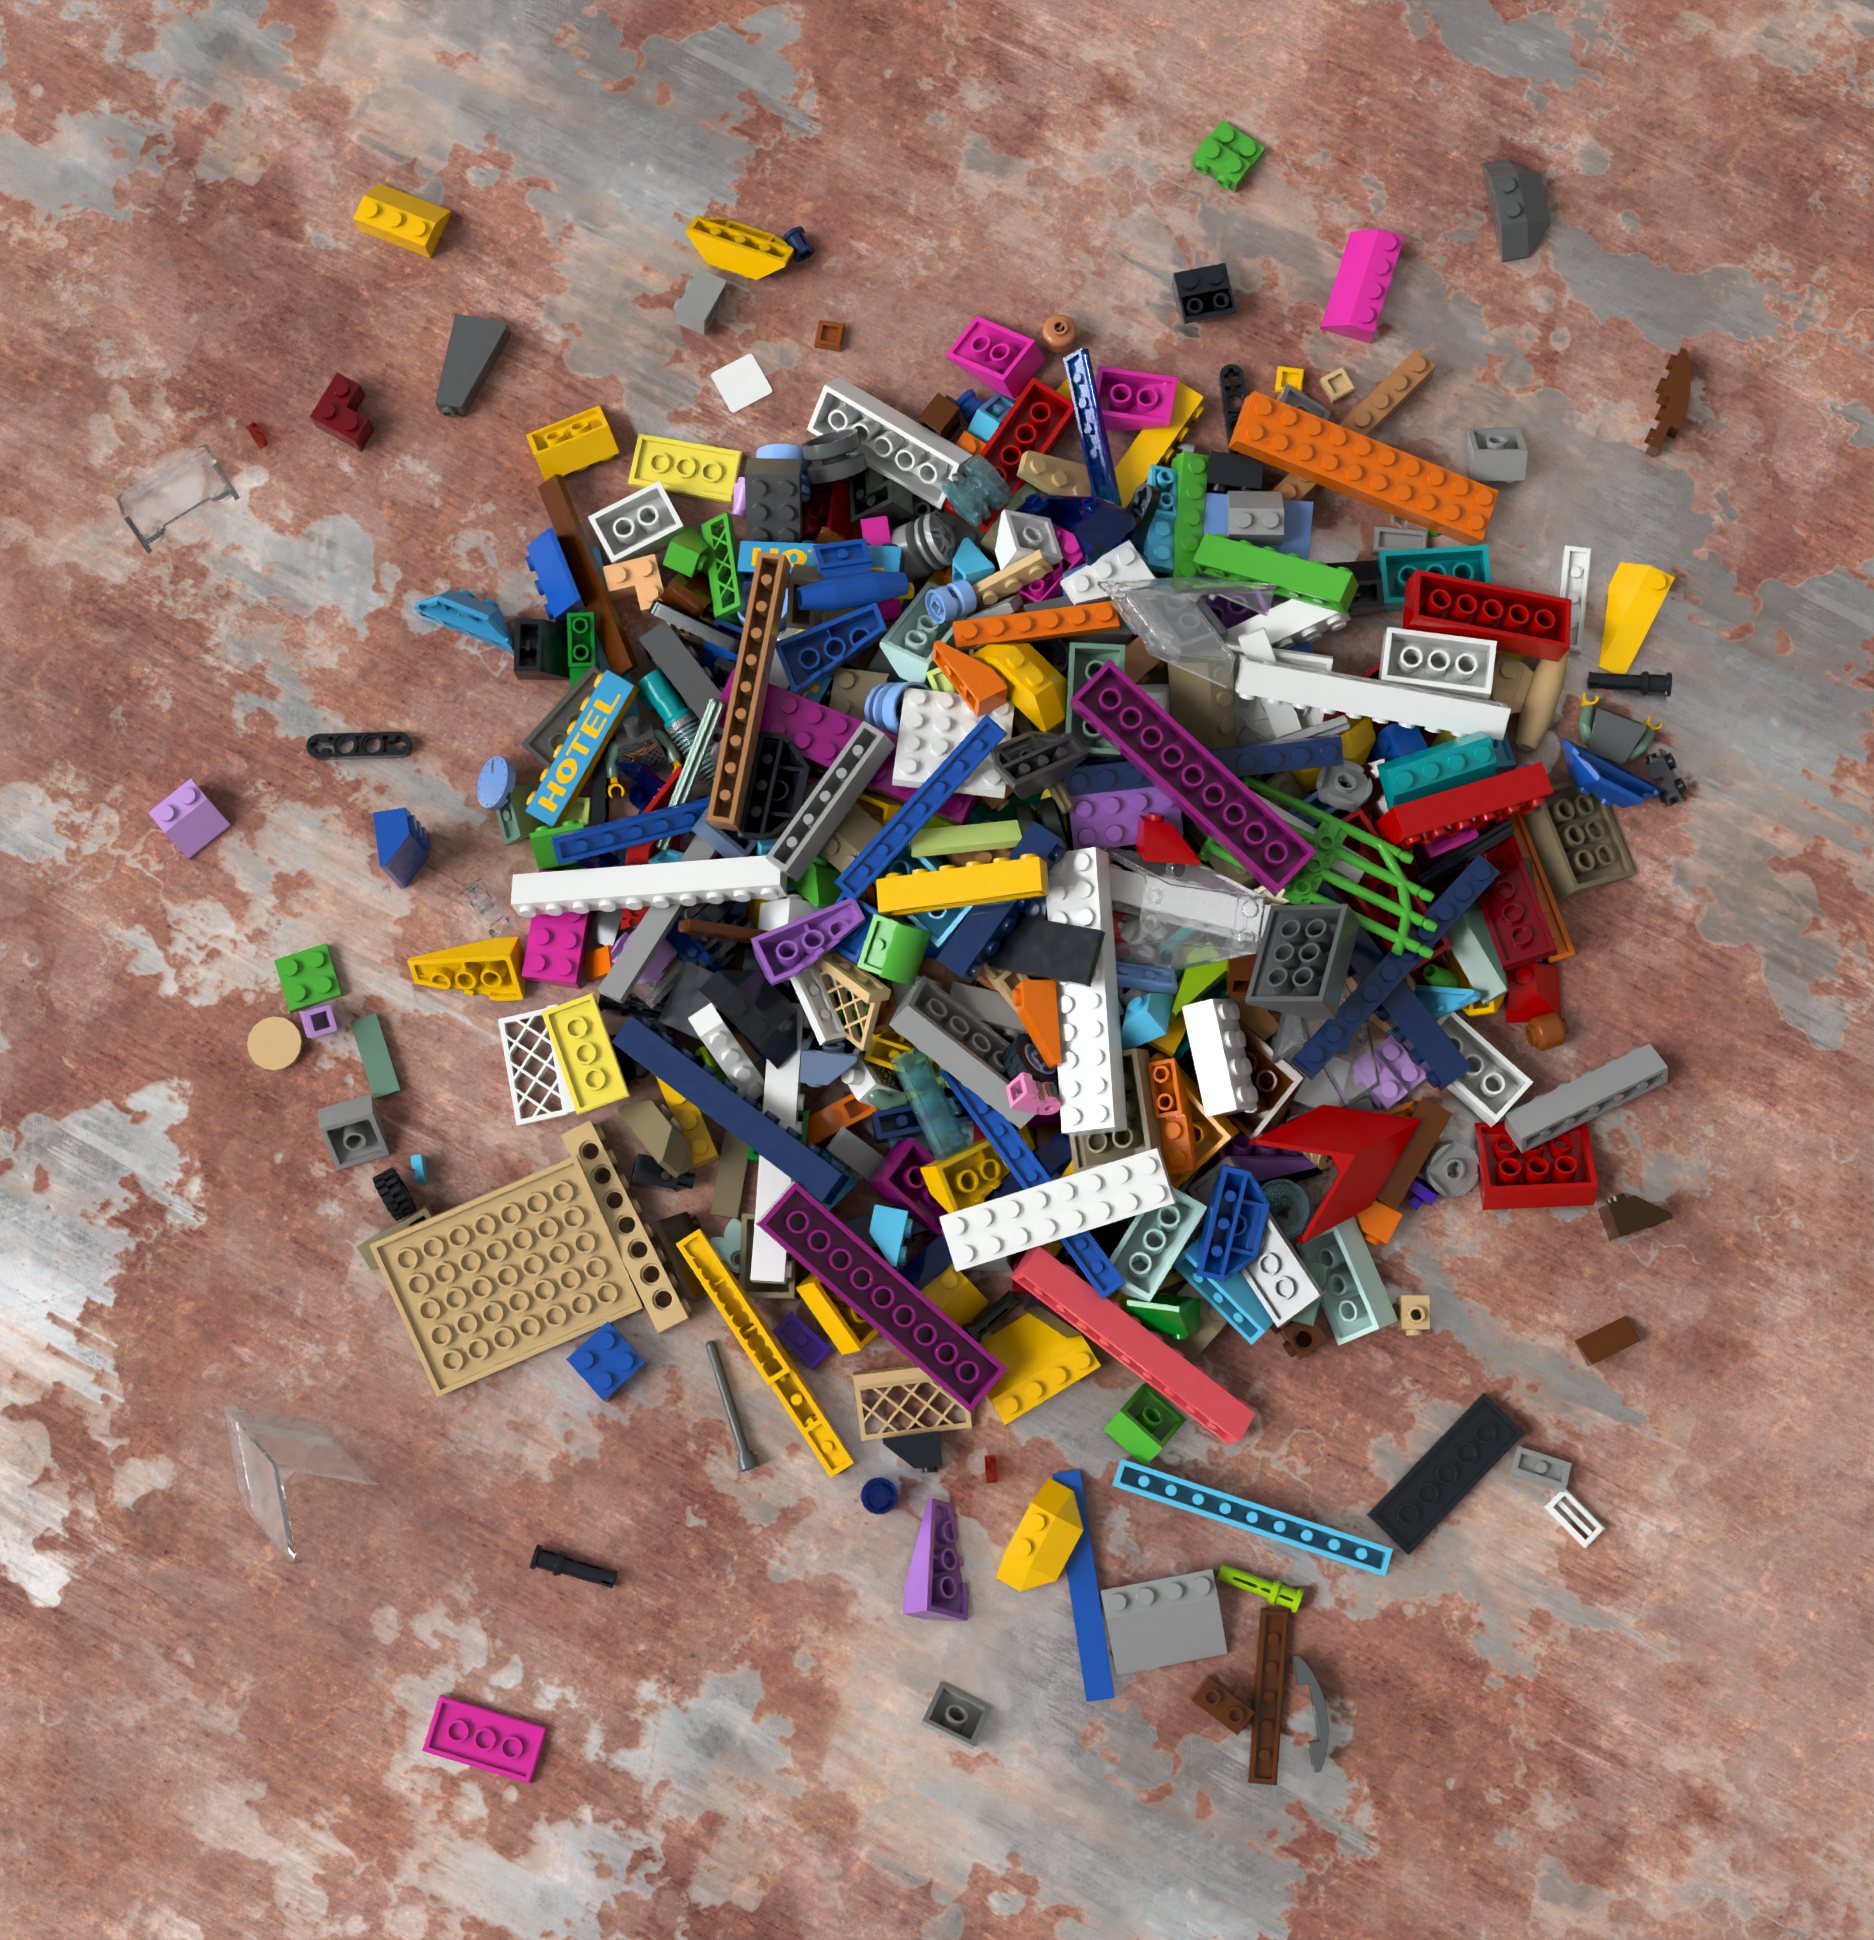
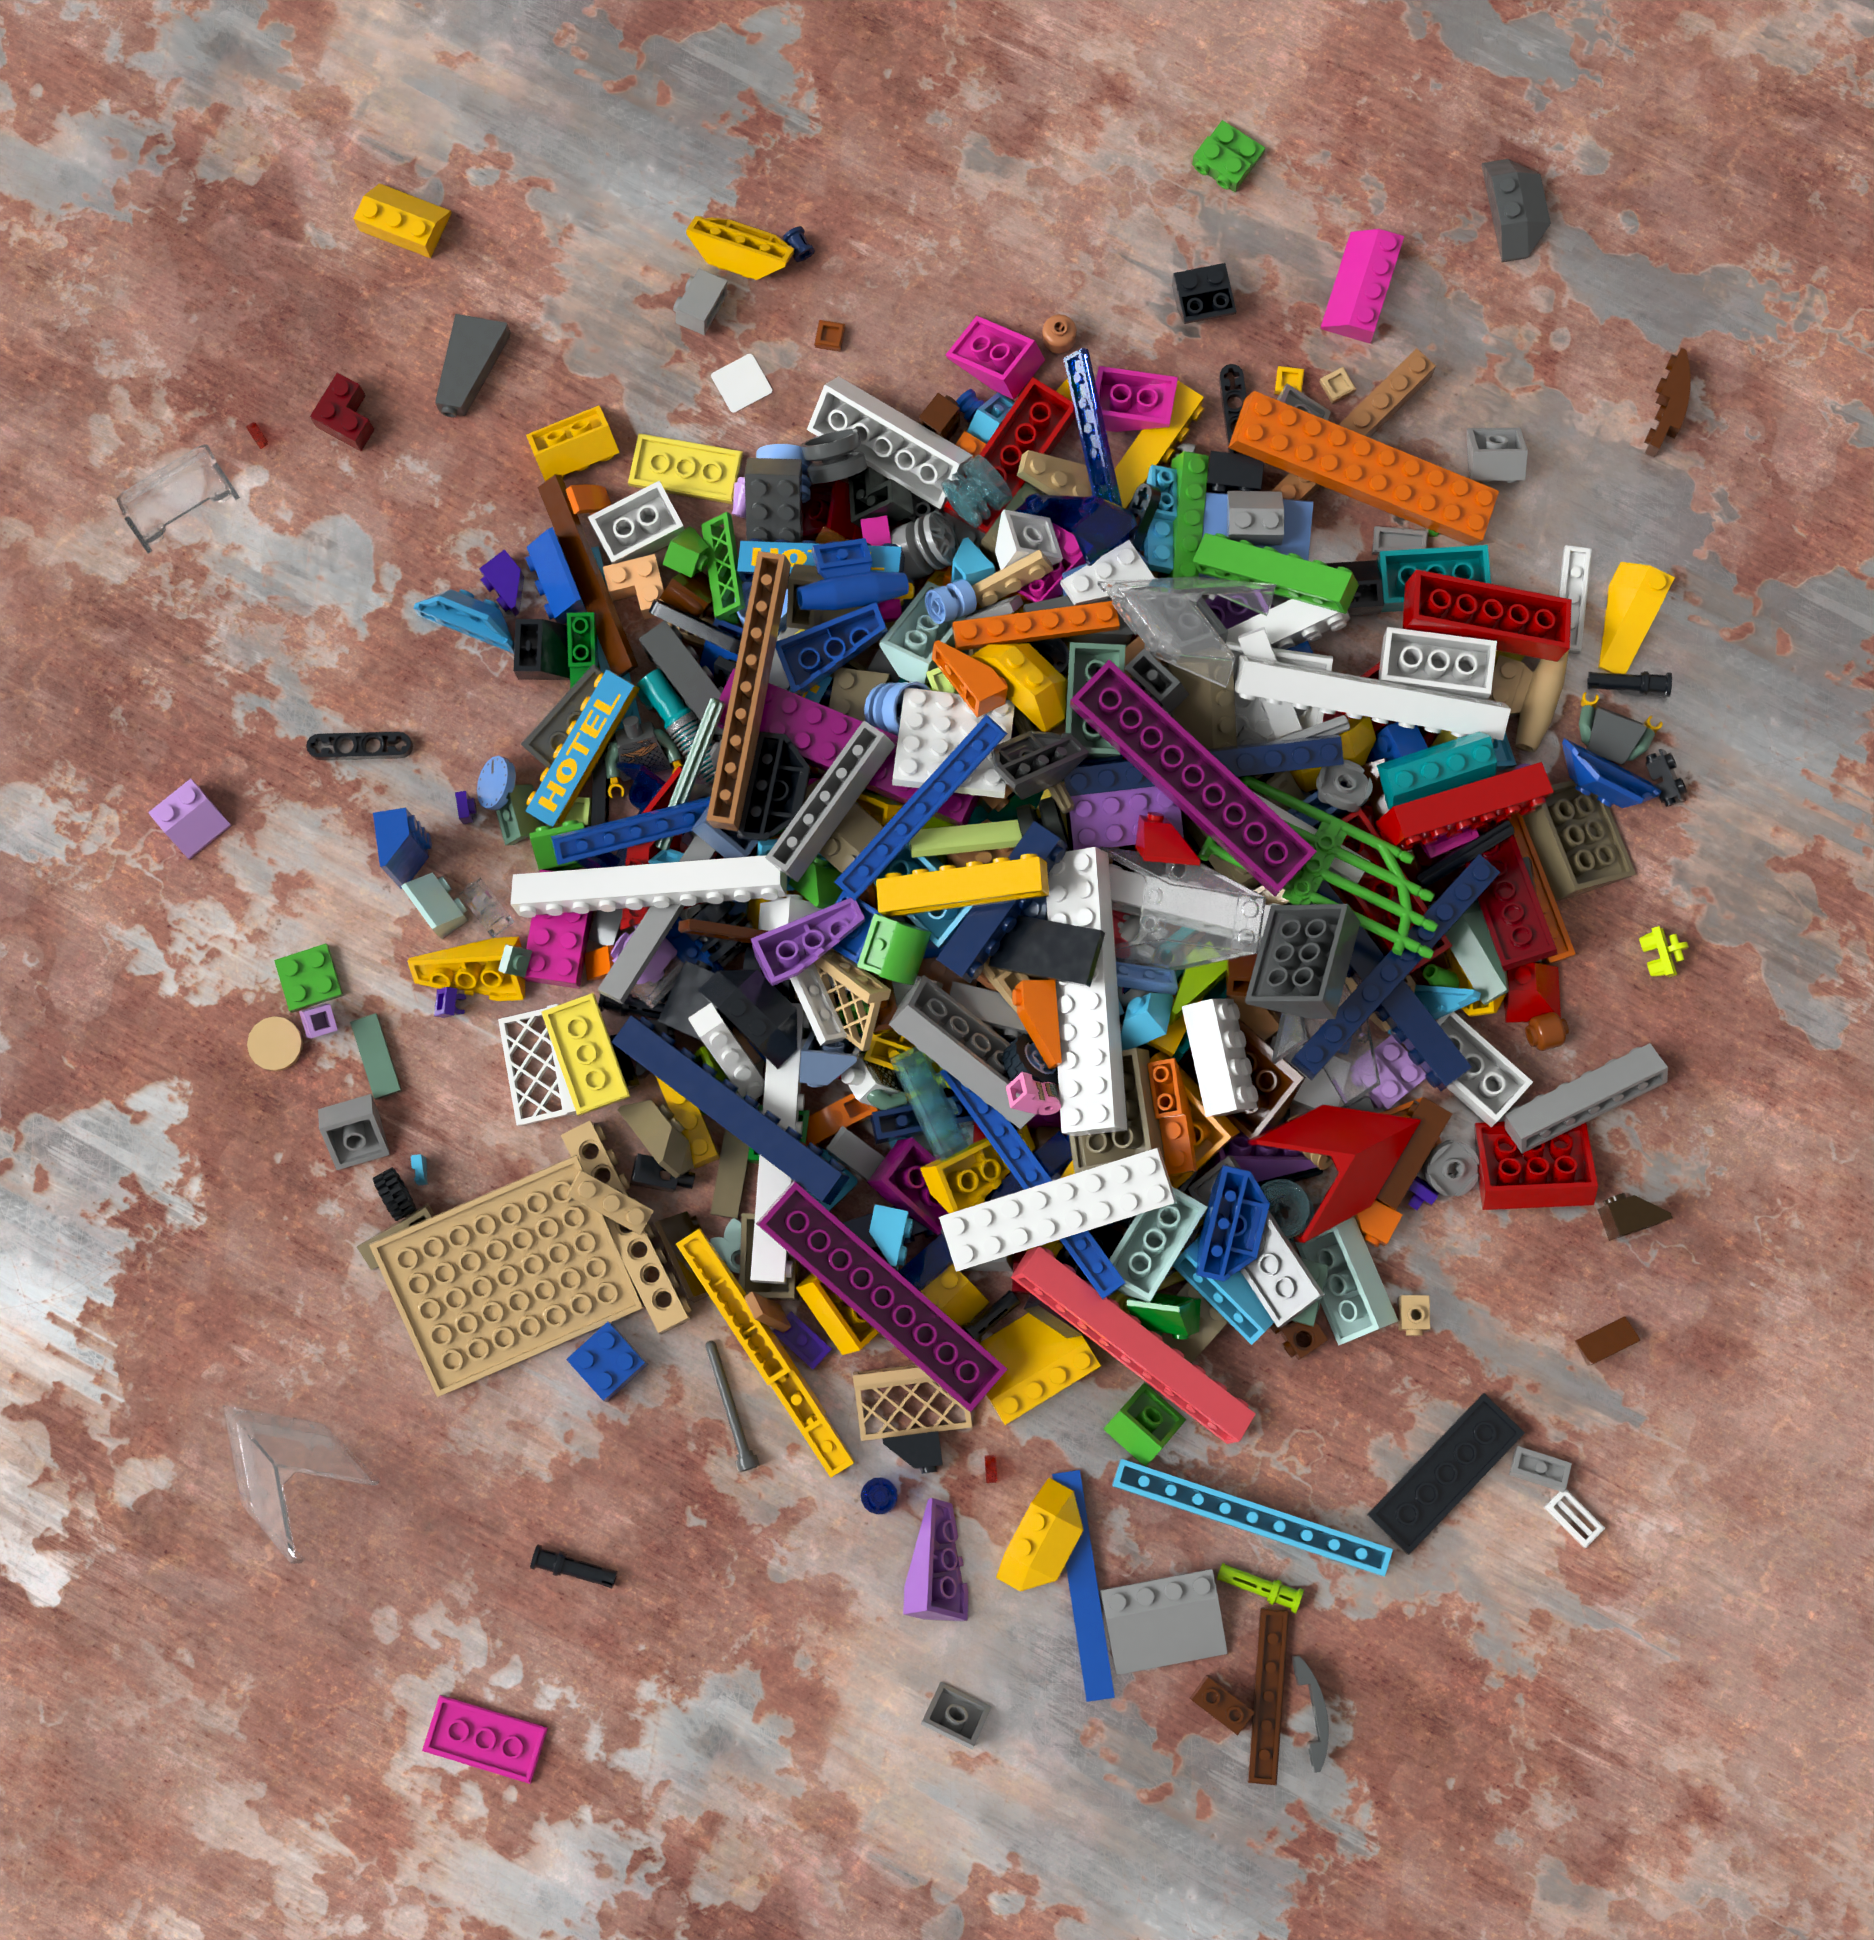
(435, 904): none -> light aqua slope
(445, 1002): none -> dark purple tile
(466, 807): none -> dark purple plate
(506, 579): none -> dark purple slope
(515, 960): none -> sand green plate
(587, 498): none -> orange slope
(610, 1202): none -> tan plate
(767, 1312): none -> medium nougat tile
(1156, 681): none -> dark grey brick
(1665, 964): none -> neon yellow hips

